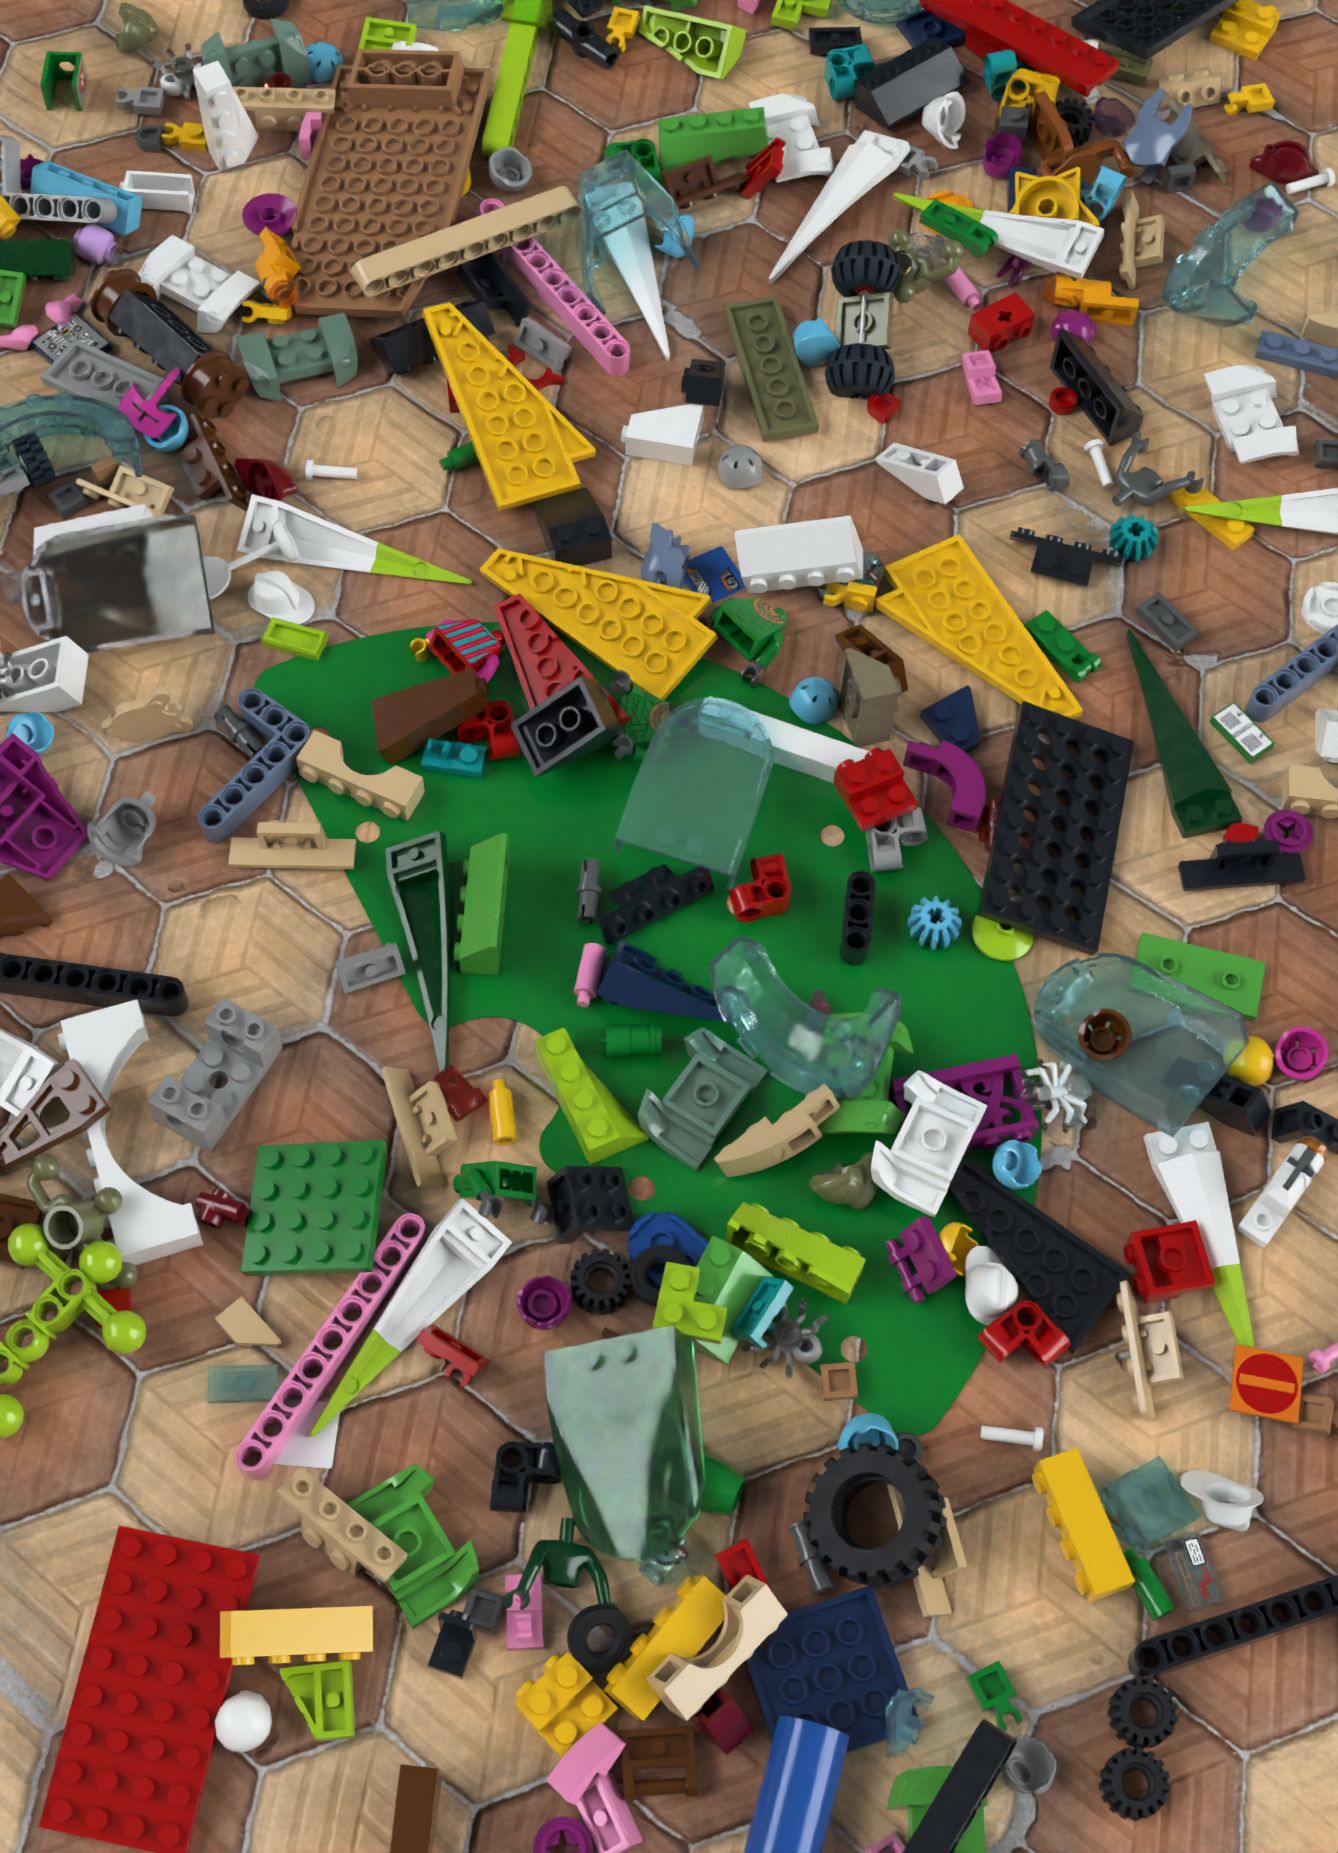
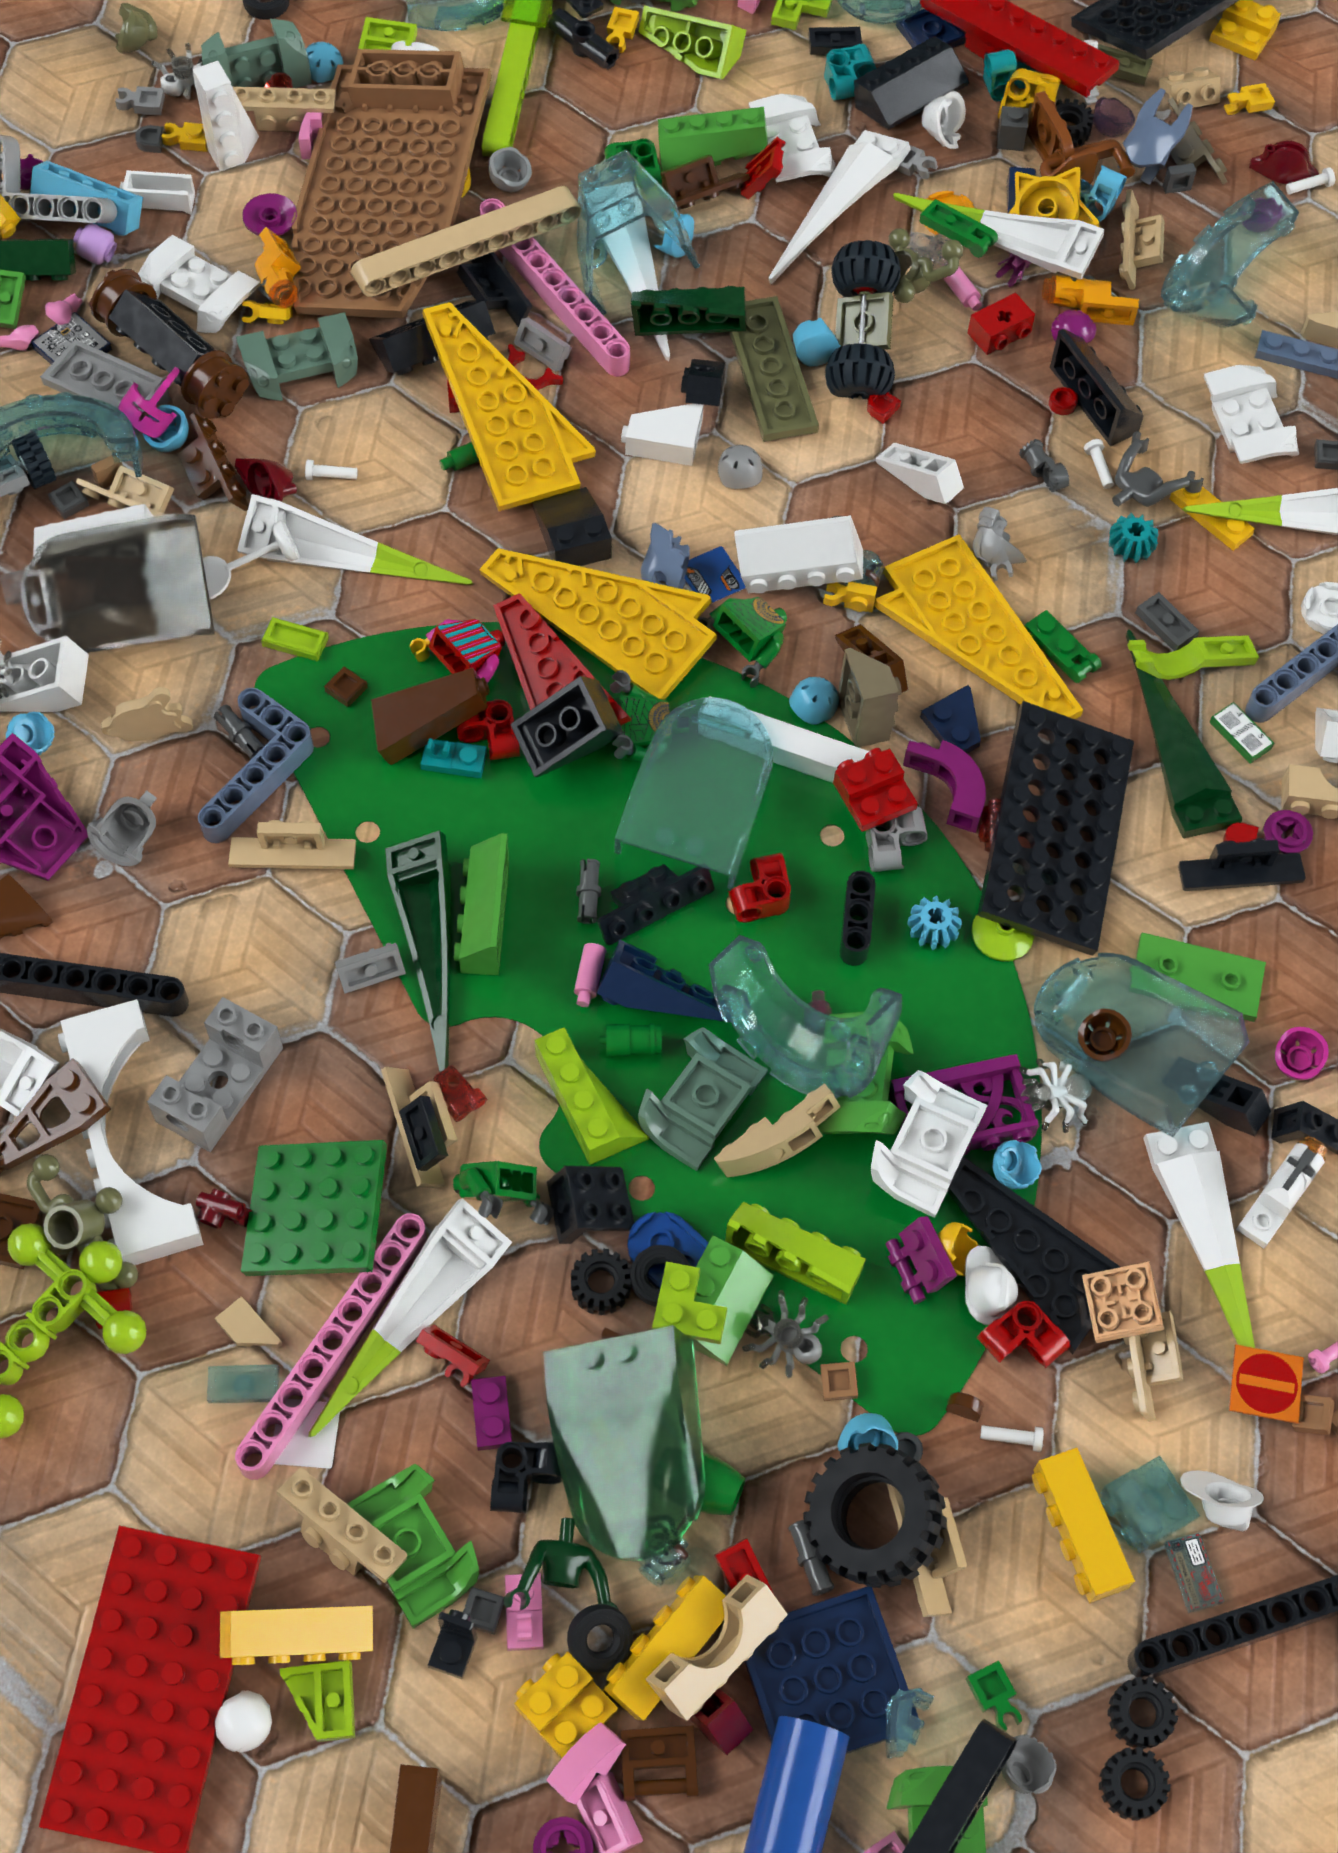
(53, 72): green piece -> none
(280, 598): white piece -> none
(346, 686): none -> reddish brown tile
(393, 791): tan arch -> none
(423, 1133): none -> black plate
(491, 1412): none -> magenta plate
(502, 1114): yellow cylinder -> none
(544, 1302): magenta hair -> none
(688, 311): none -> dark green wedge
(760, 1310): teal plate -> none
(847, 1184): olive hair -> none
(965, 1406): none -> reddish brown tile
(981, 378): bright pink slope -> none
(992, 543): none -> light grey helmet
(1001, 154): magenta hair -> none
(1064, 560): black bracket -> none
(1122, 1302): none -> light nougat tile
(1148, 1586): green cylinder -> none
(1168, 1261): red plate -> none
(1197, 654): none -> lime piece
(1254, 1063): yellow hair -> none

